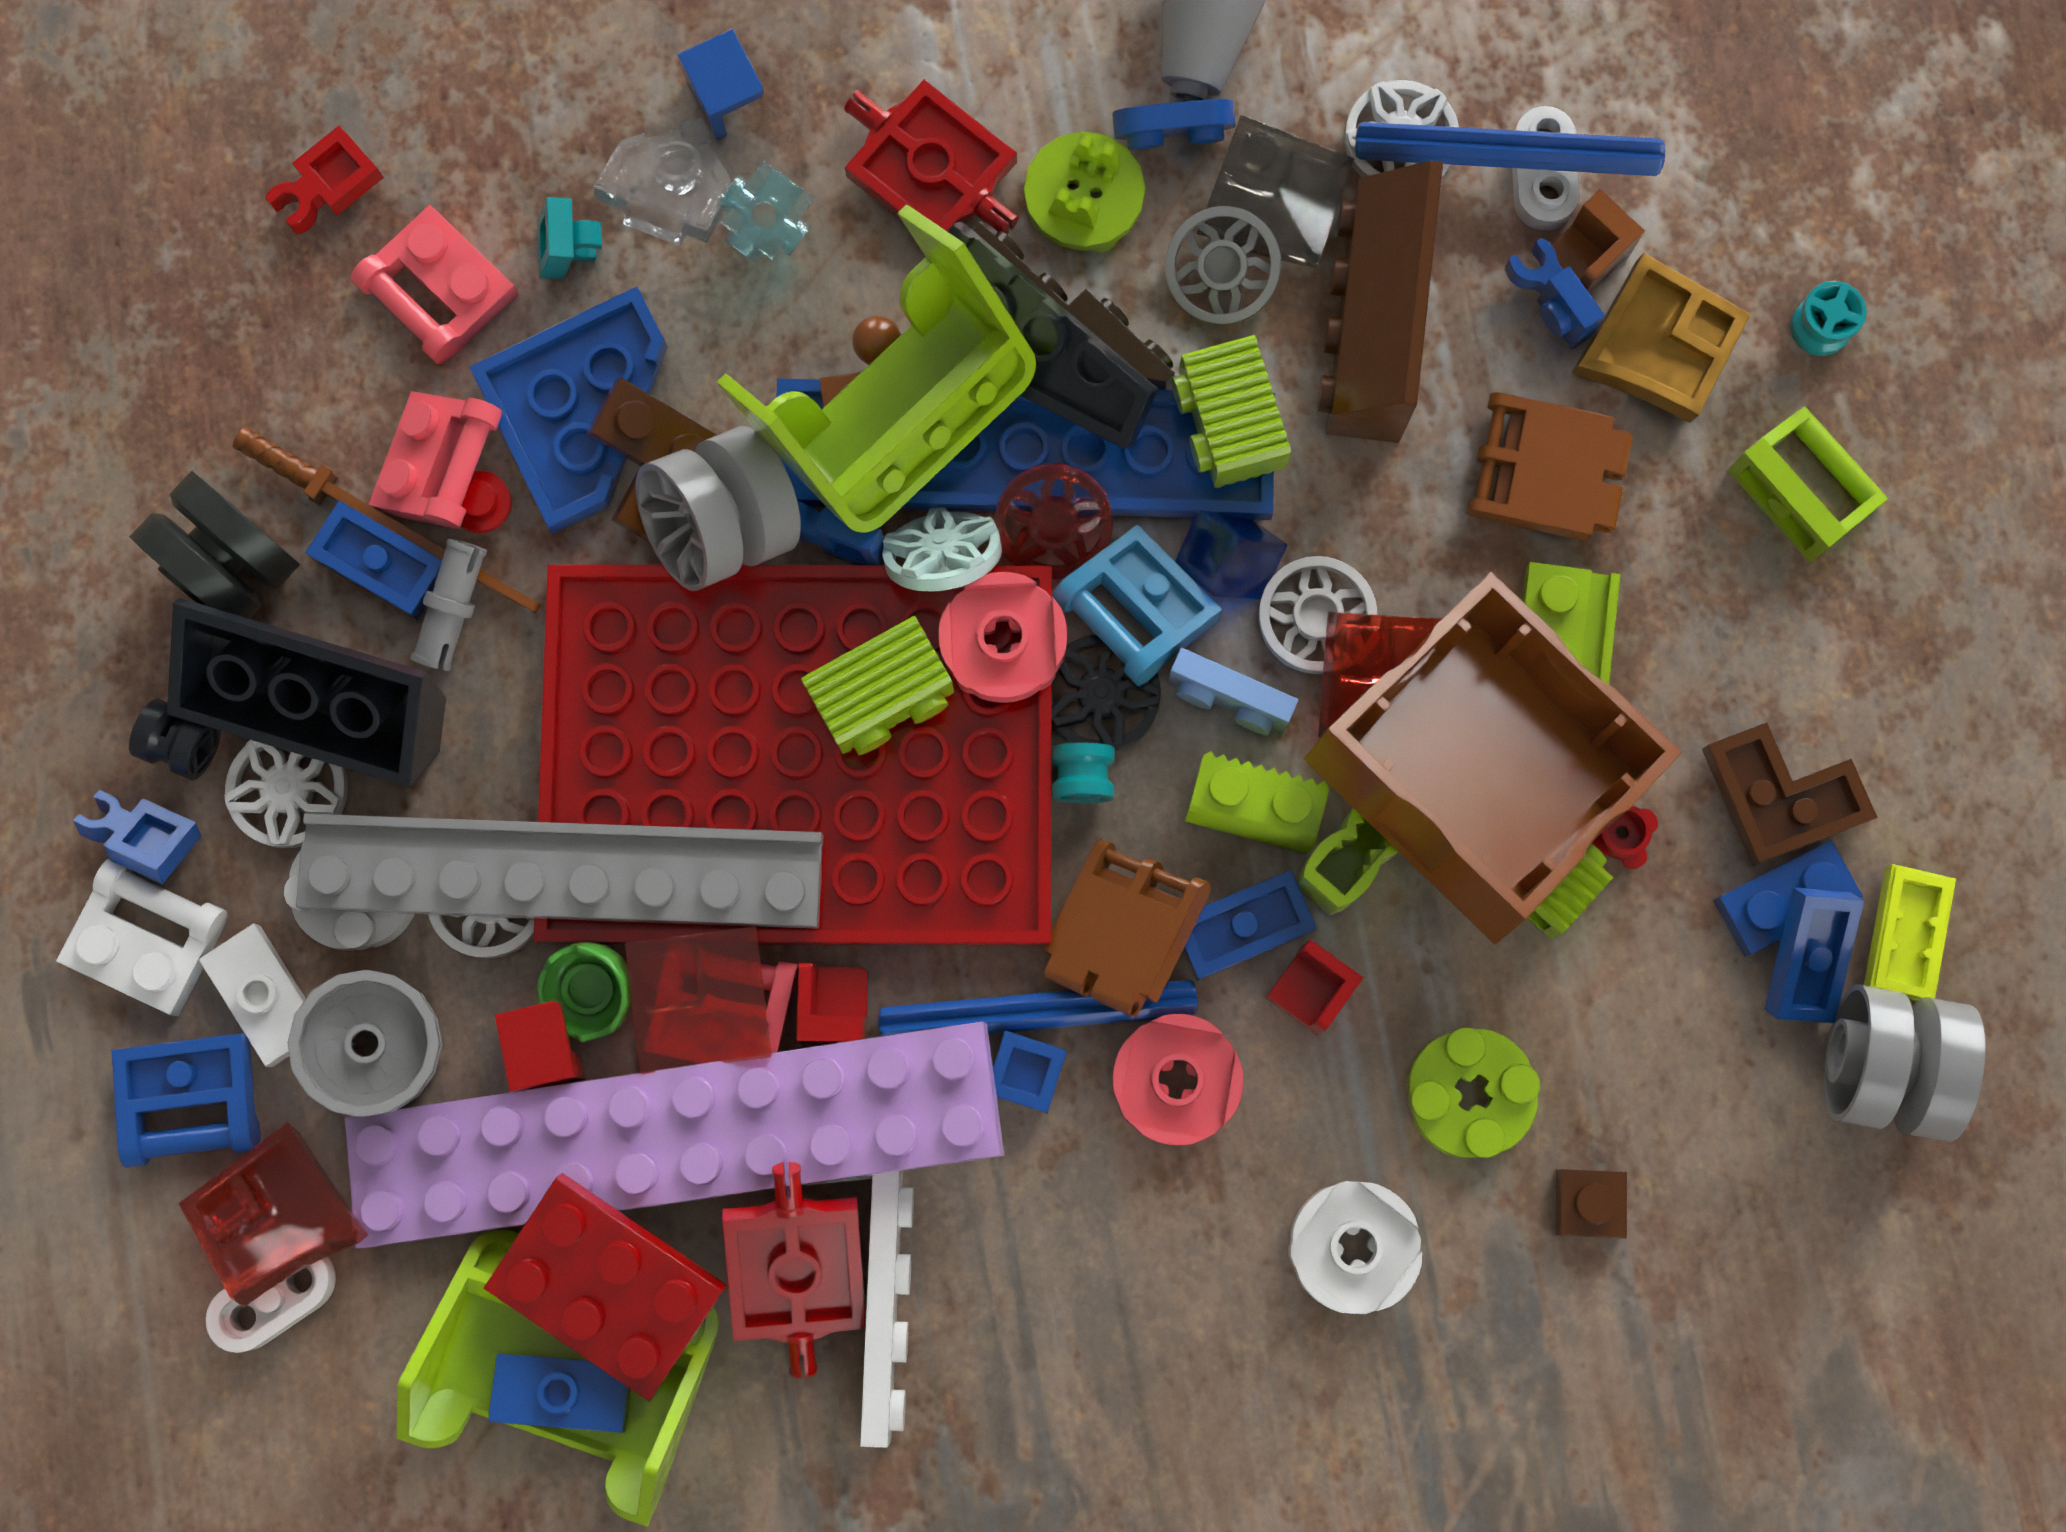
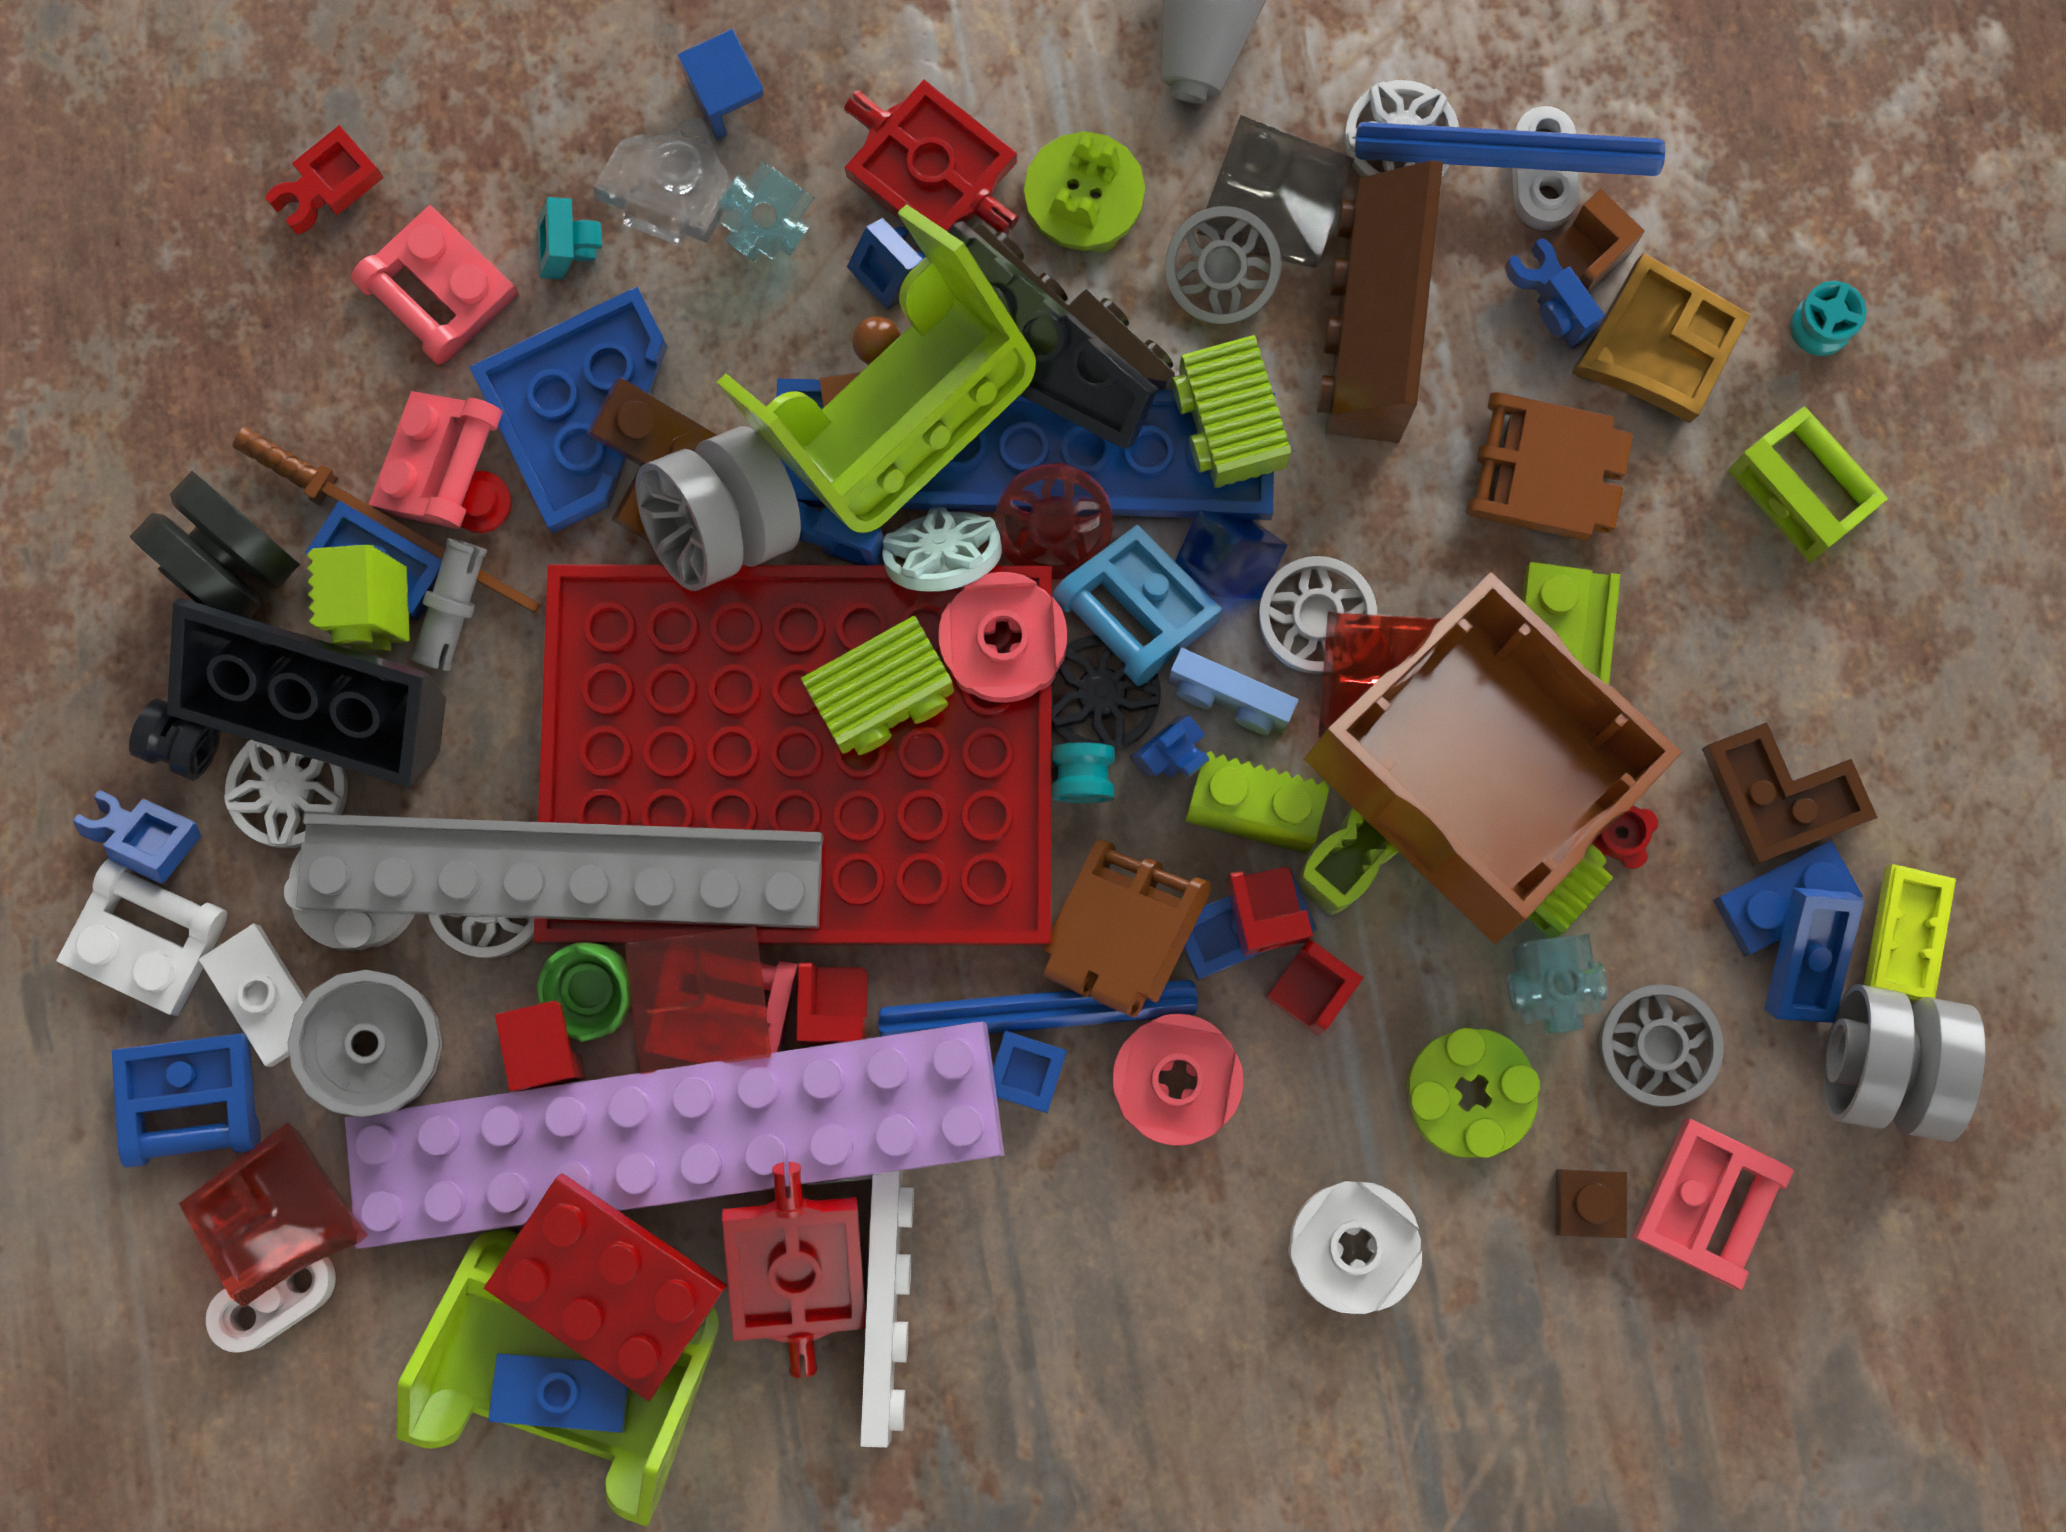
(359, 597): none -> lime brick
(884, 261): none -> blue tile
(1172, 750): none -> blue plate
(1199, 120): blue plate -> none
(1267, 911): none -> red panel
(1572, 965): none -> clear light blue brick
(1661, 1045): none -> light grey wheel
(1694, 1194): none -> coral plate

